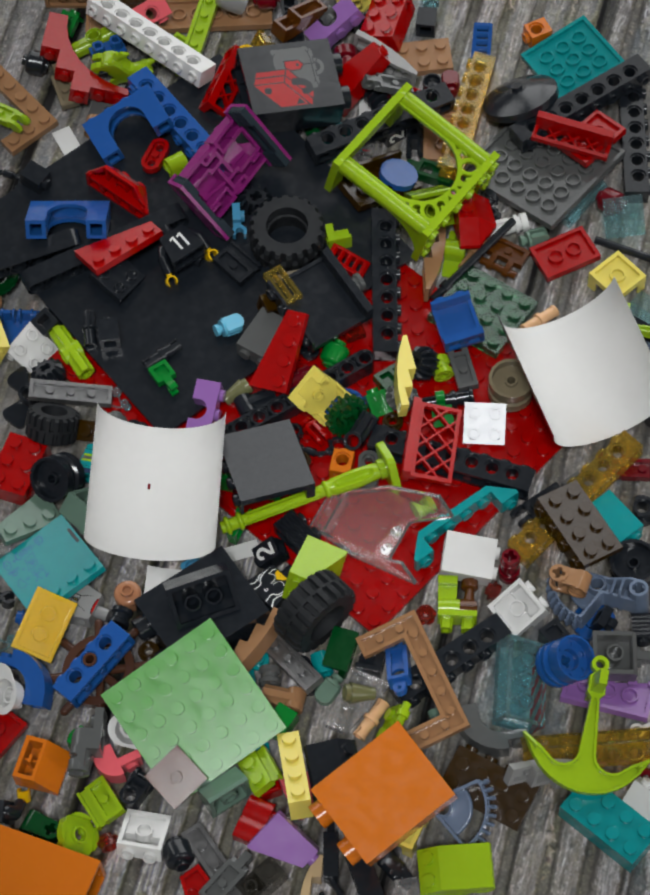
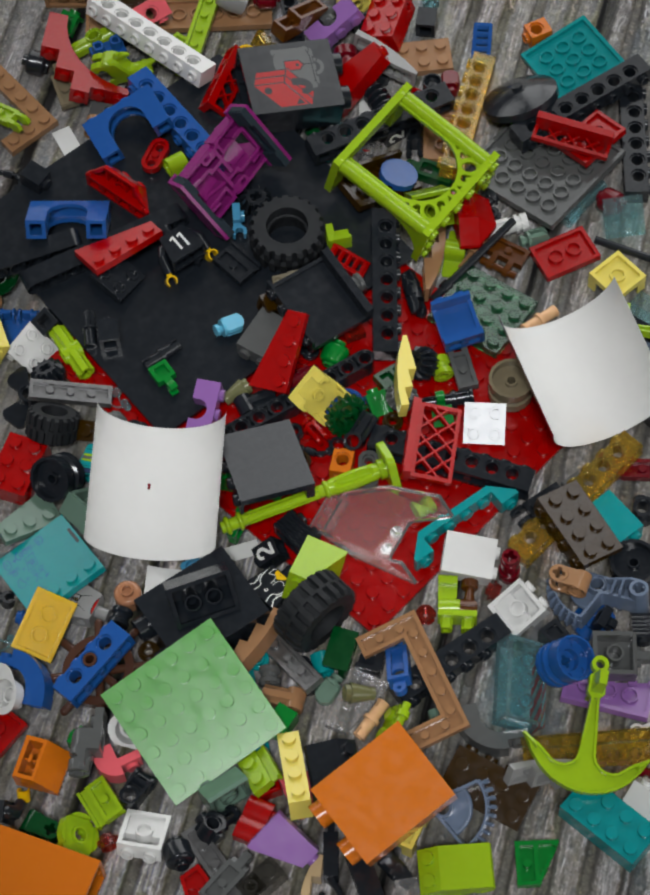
(176, 777): plate -> none
(214, 824): none -> black connector
(291, 299): clear yellow tile -> none
(384, 83): dark grey hinge -> none
(413, 293): none -> black hinge
(533, 861): none -> green wing

